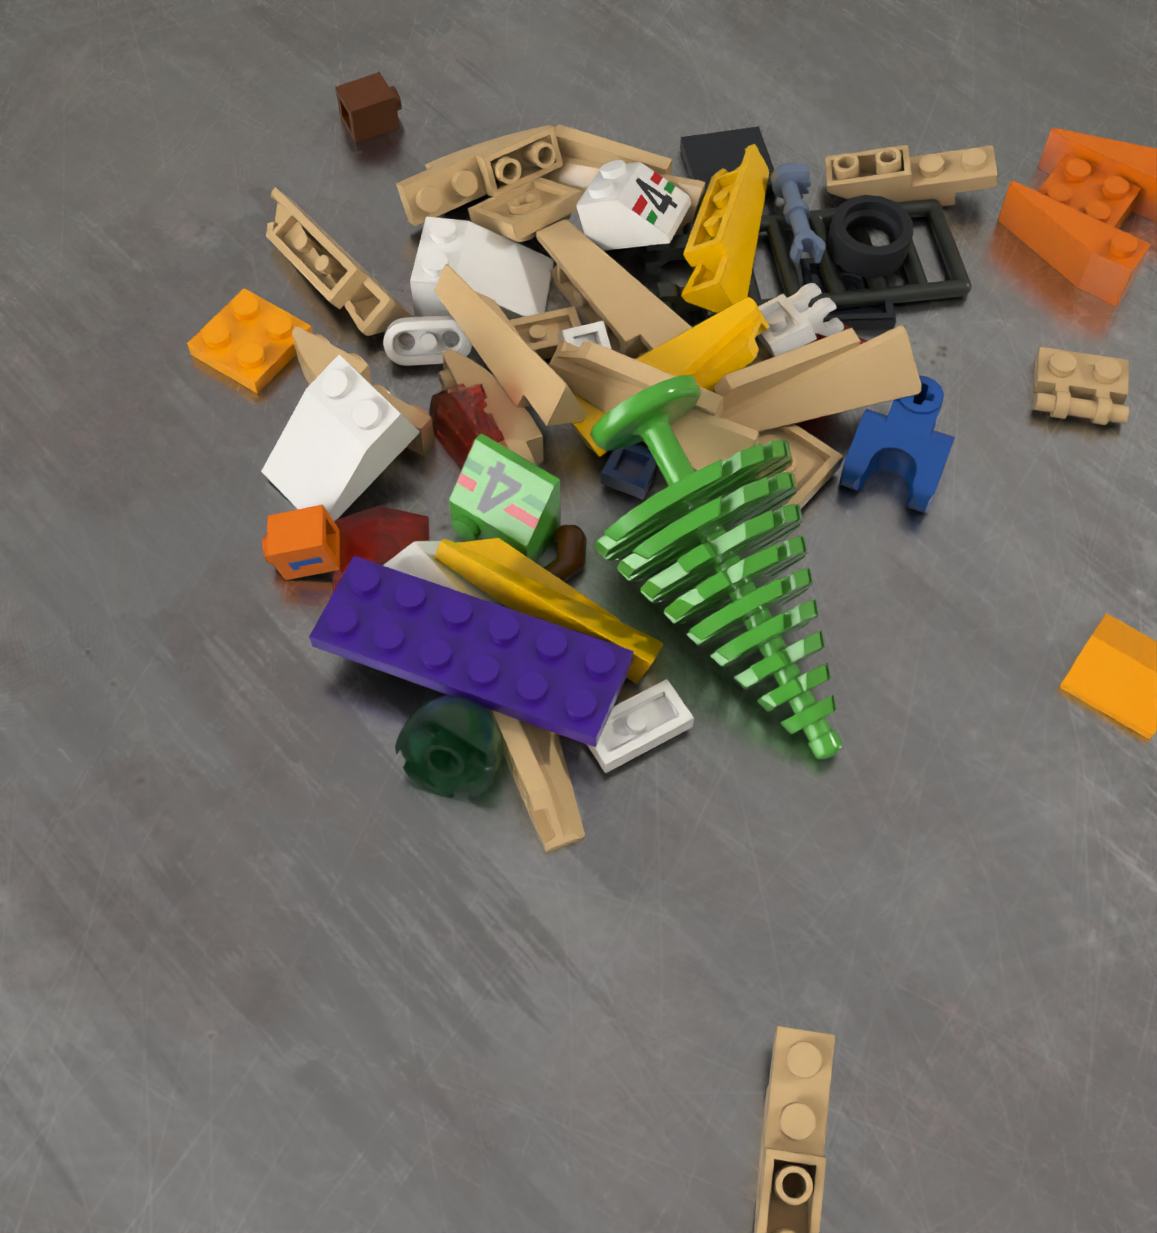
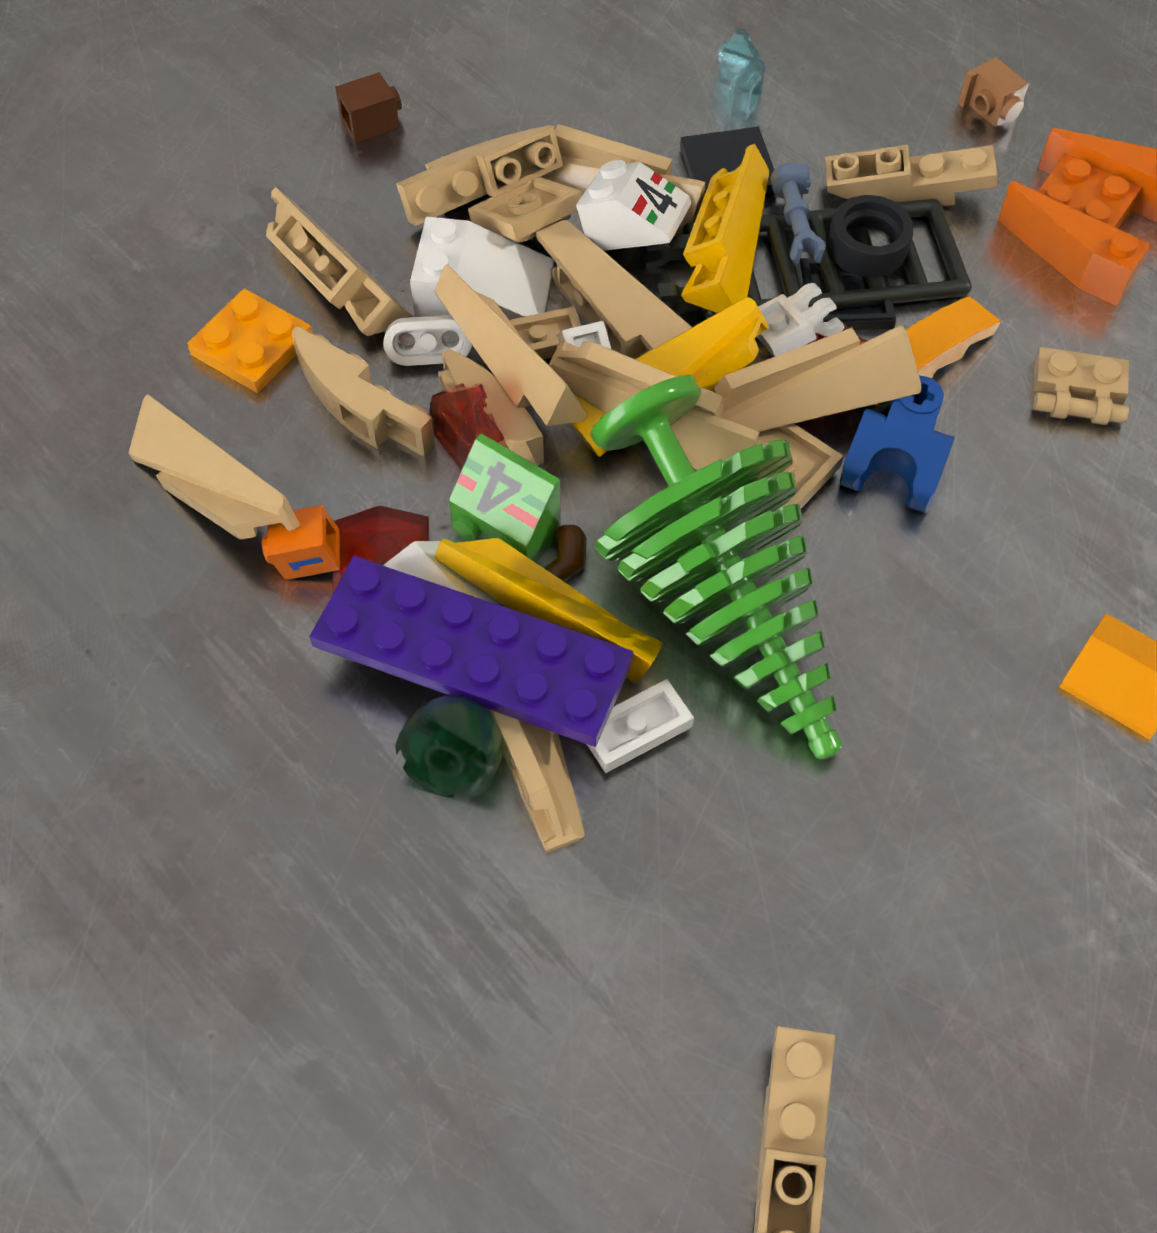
(206, 474): none -> tan wedge
(337, 441): white slope -> none
(630, 470): dark blue plate -> none
(743, 71): none -> clear light blue slope
(948, 333): none -> light orange slope
(994, 92): none -> medium nougat brick

